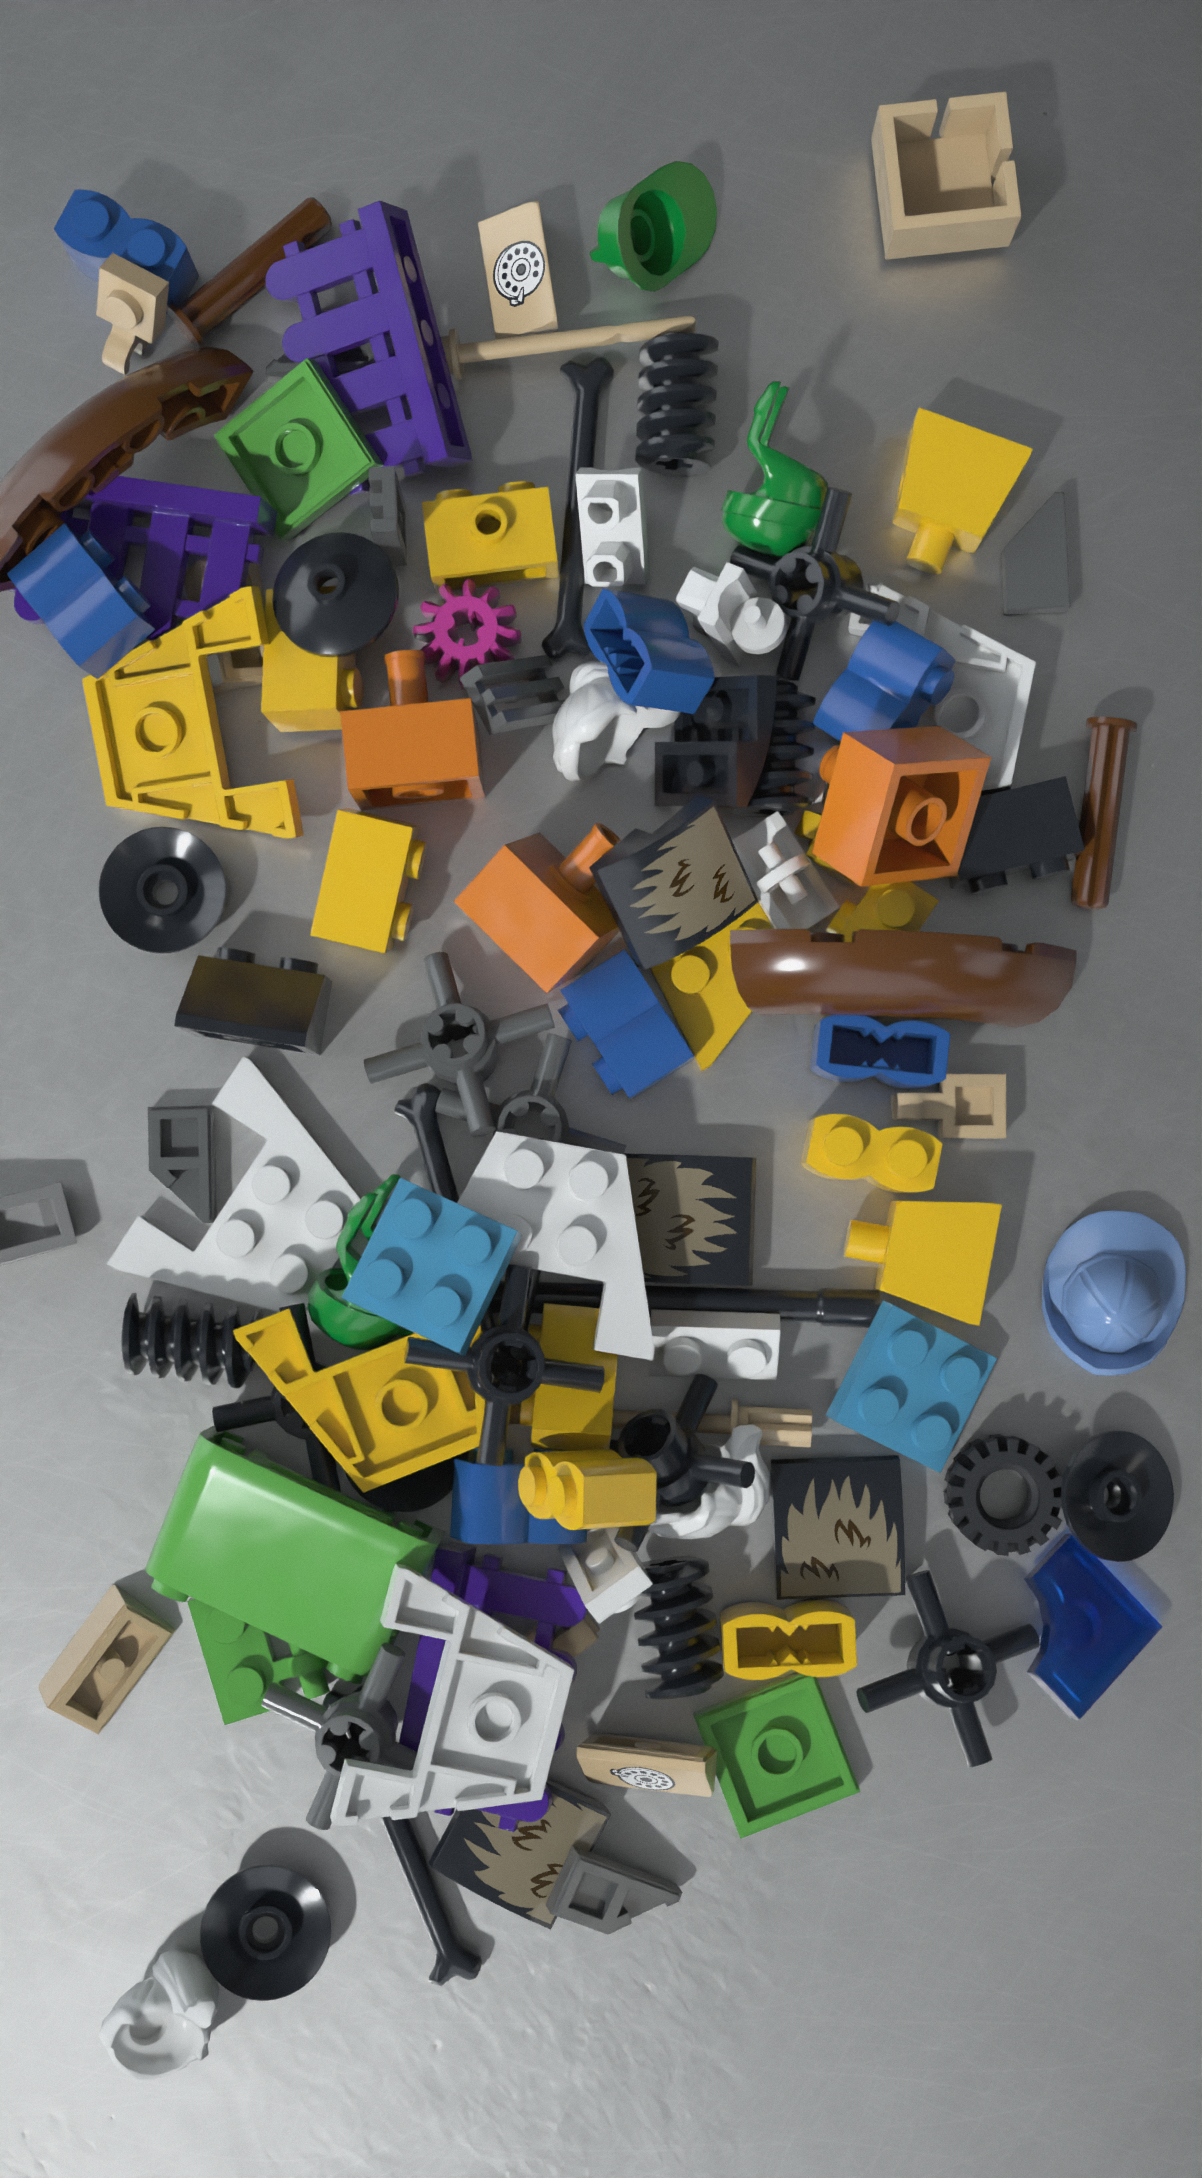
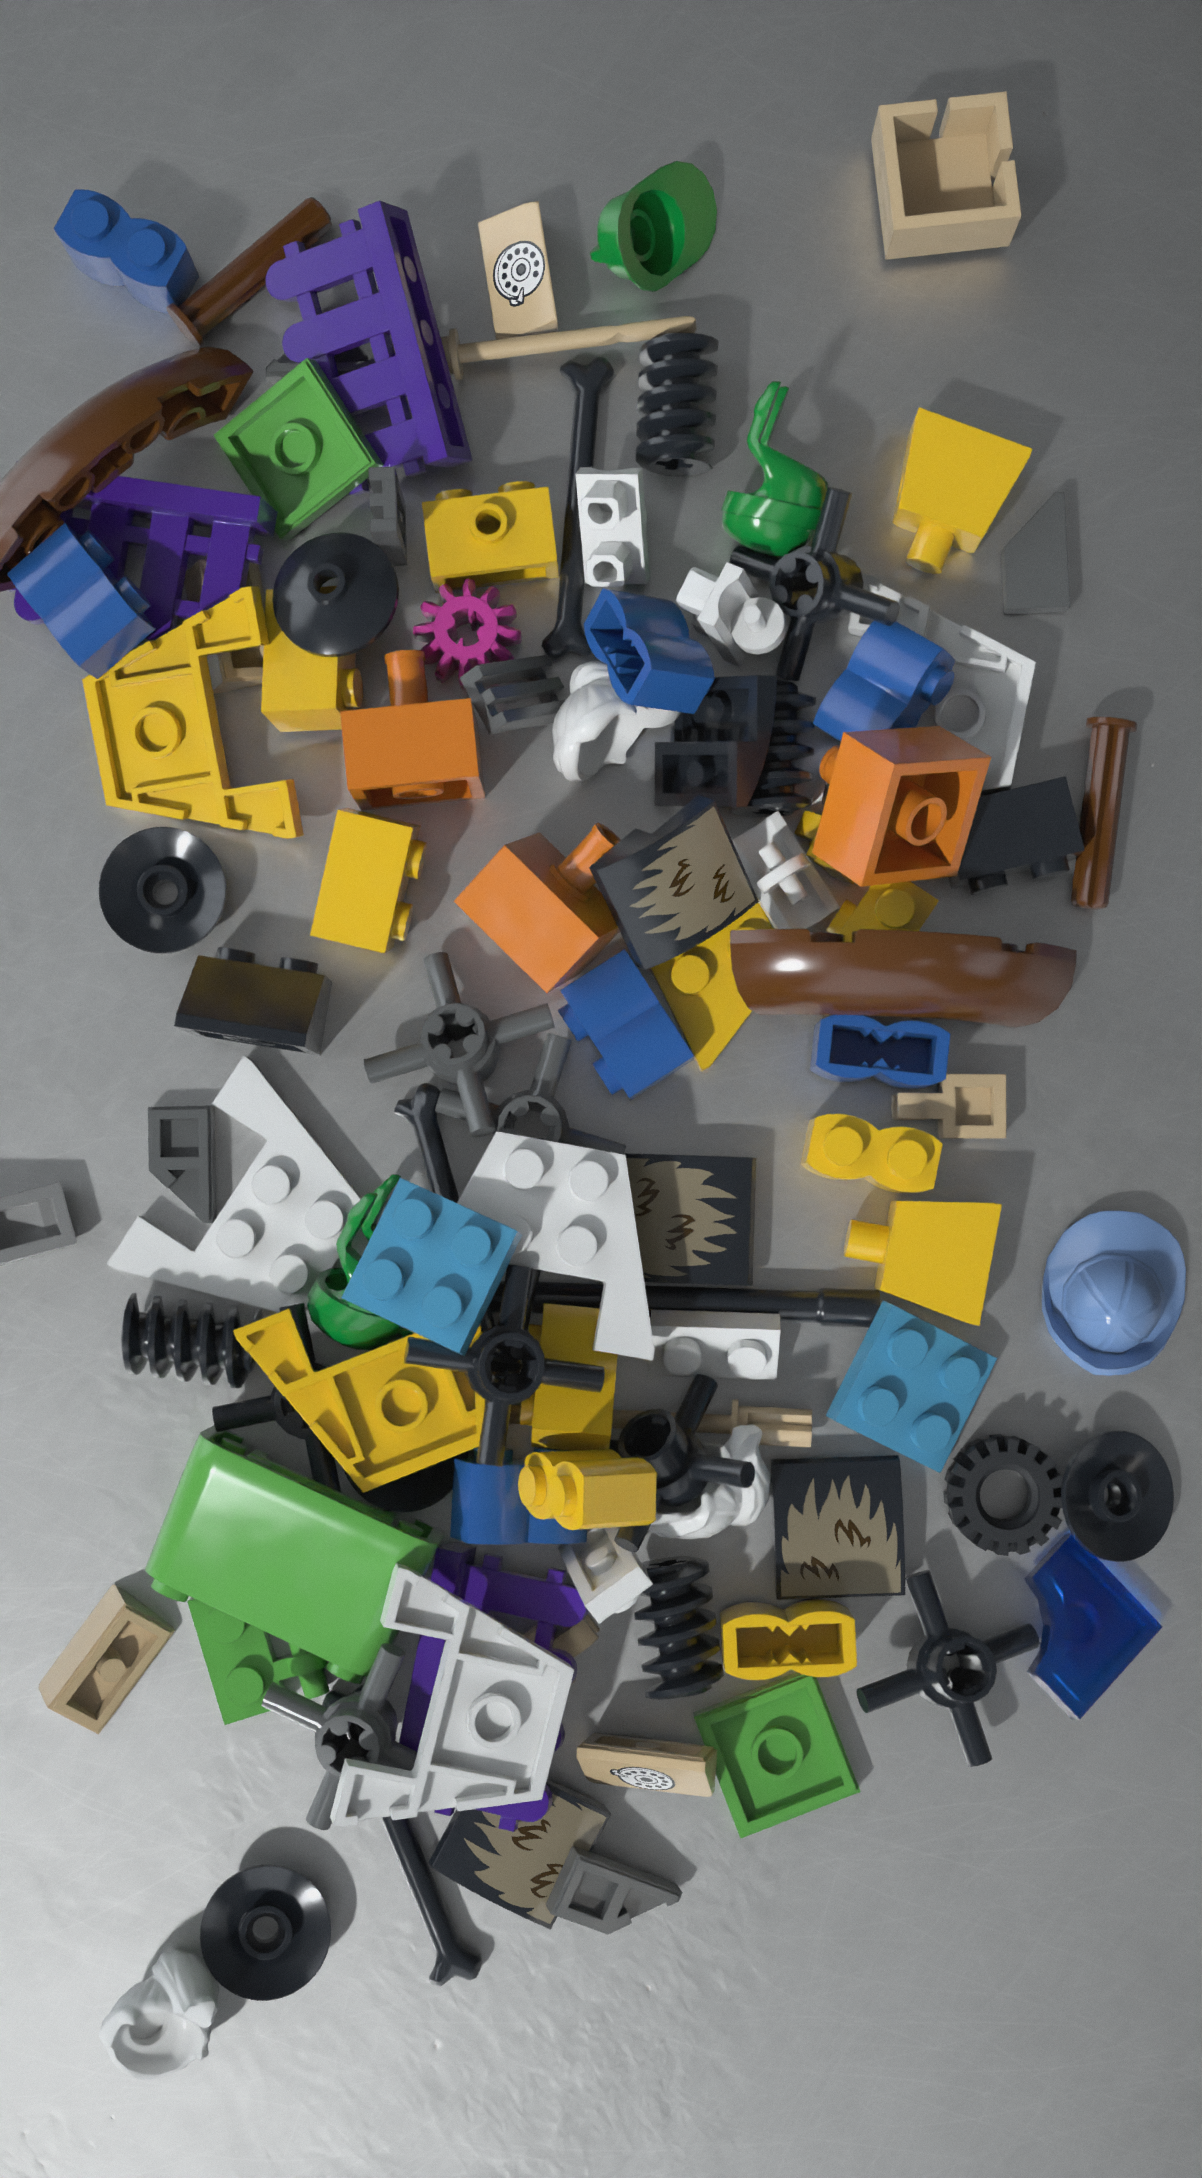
(134, 305): tan plate -> none

